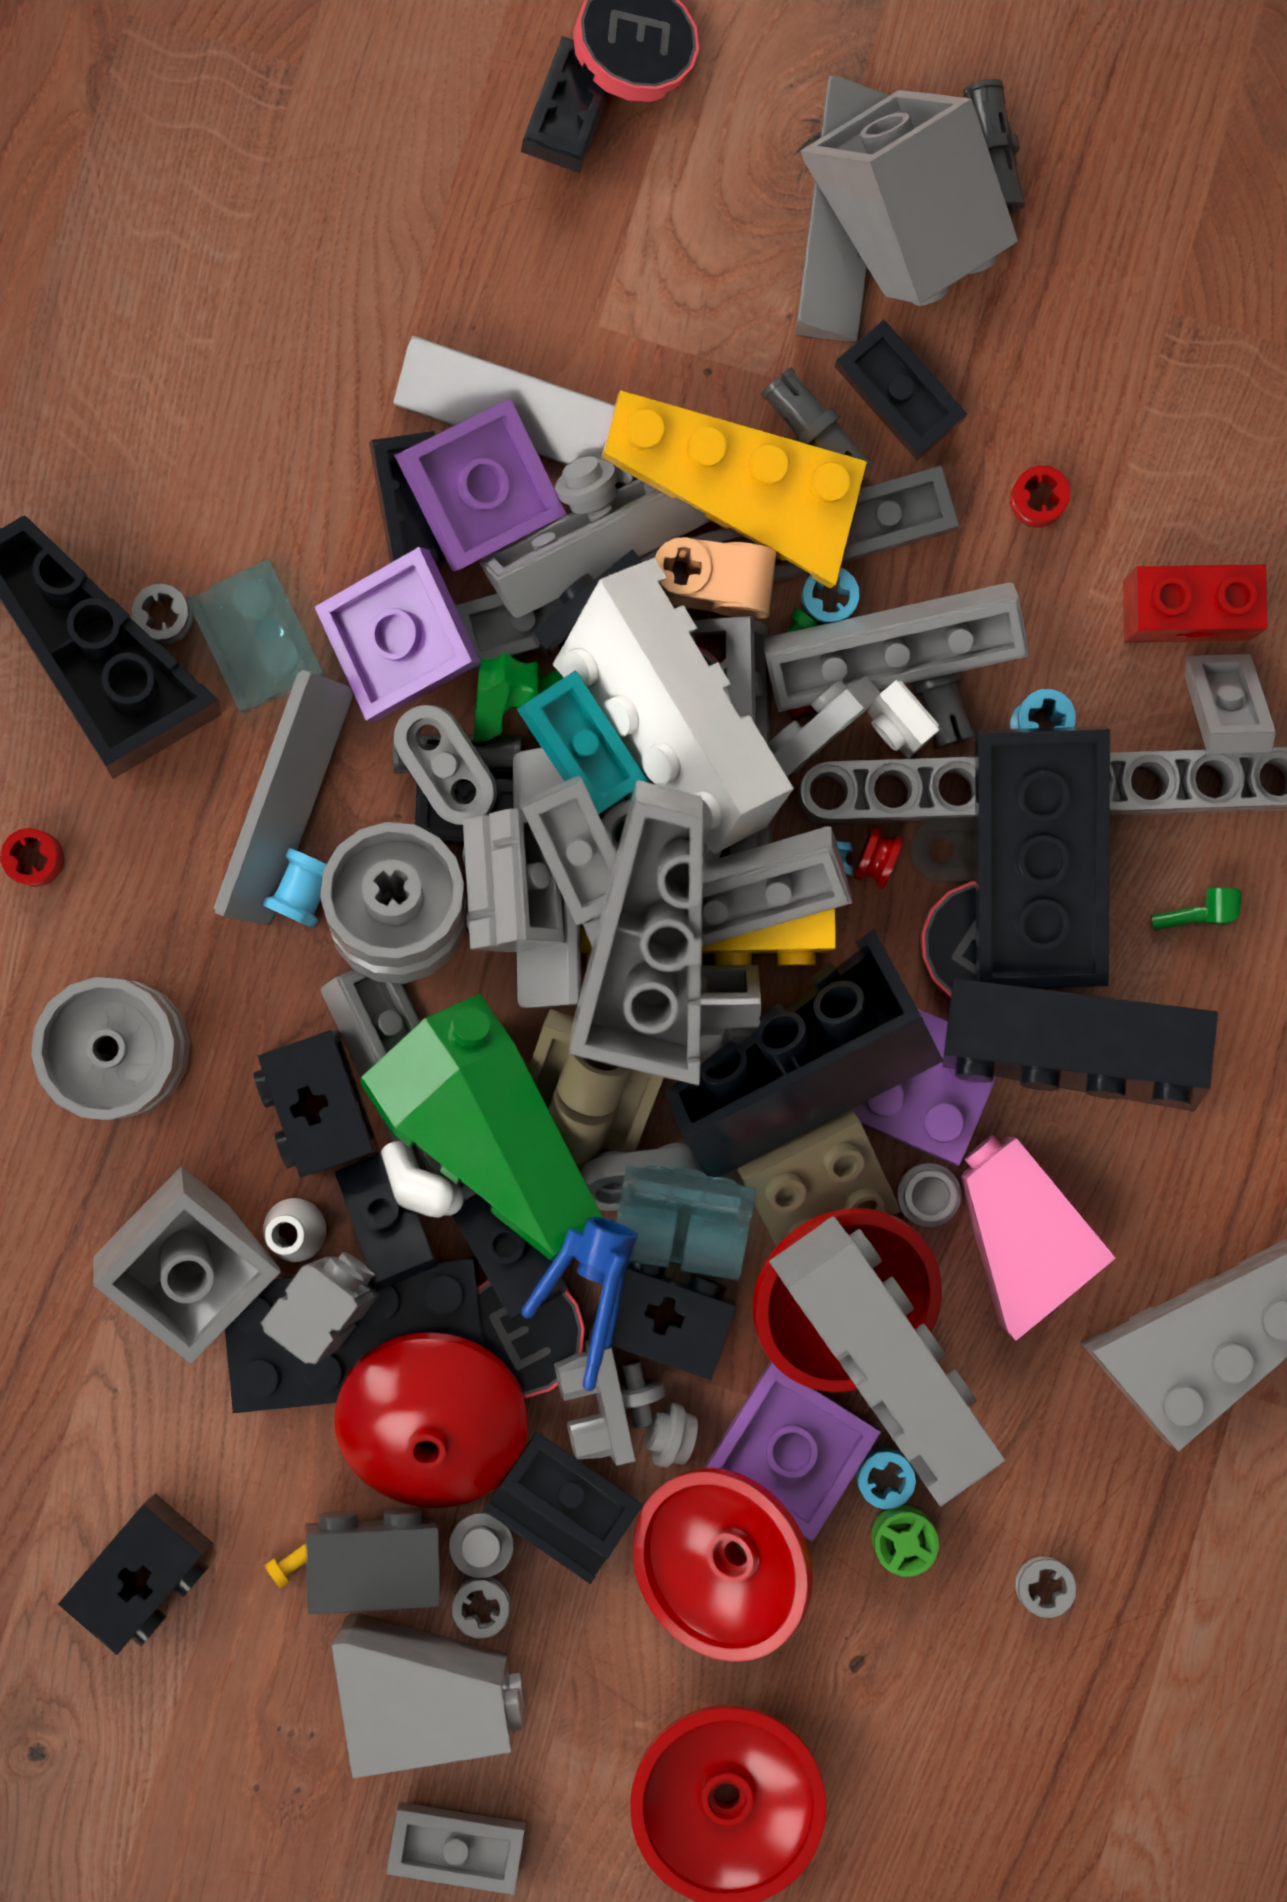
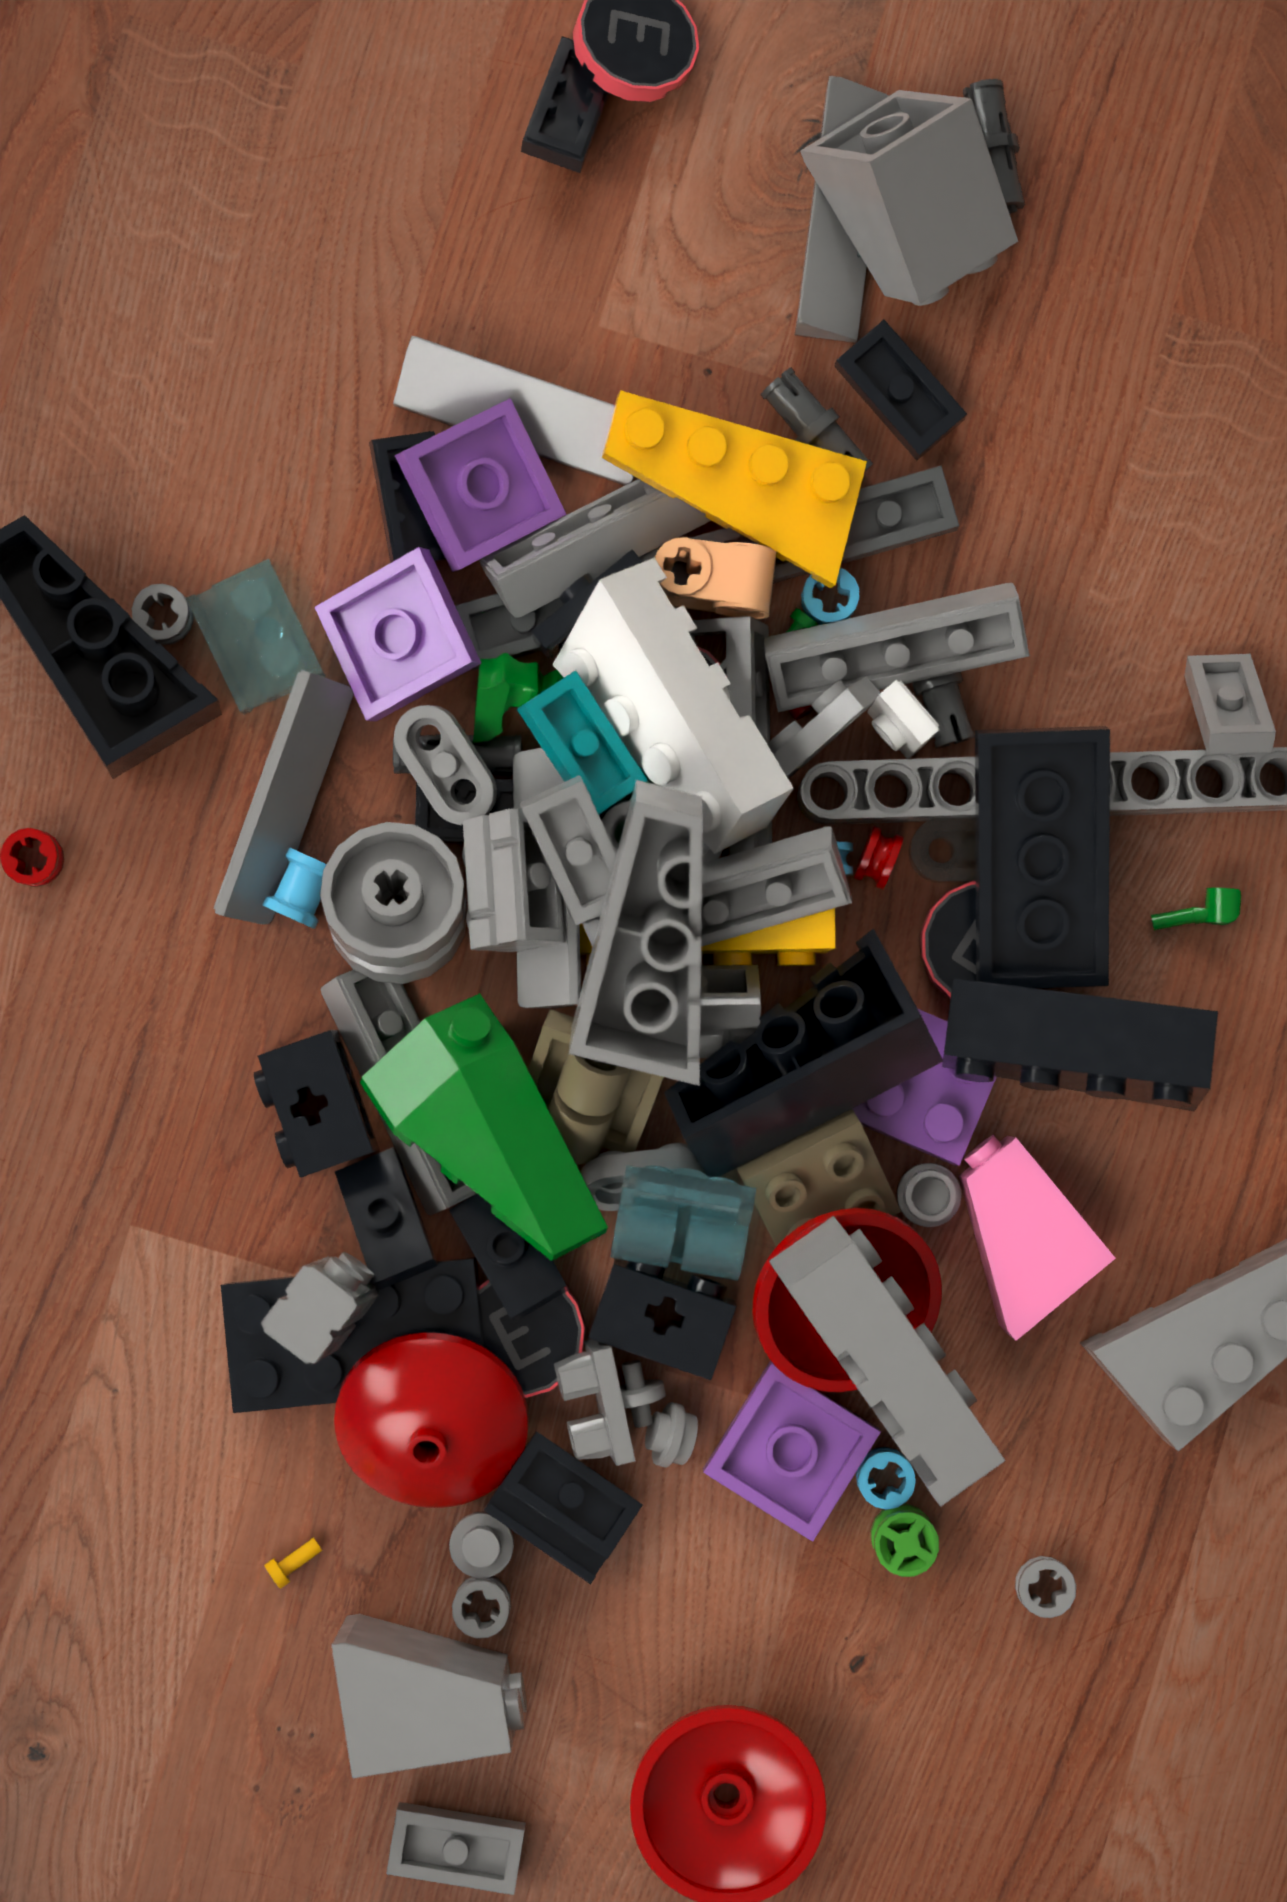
(83, 1075): light grey wheel -> none
(111, 1604): black brick -> none
(183, 1265): light grey slope -> none
(309, 1226): white cone -> none
(372, 1562): dark grey brick -> none
(417, 1188): white arm -> none
(587, 484): light grey plate -> none
(603, 1257): blue plant -> none
(700, 1581): red dish -> none
(1058, 710): medium azure bush -> none
(1059, 496): red bush -> none
(1195, 603): red brick -> none

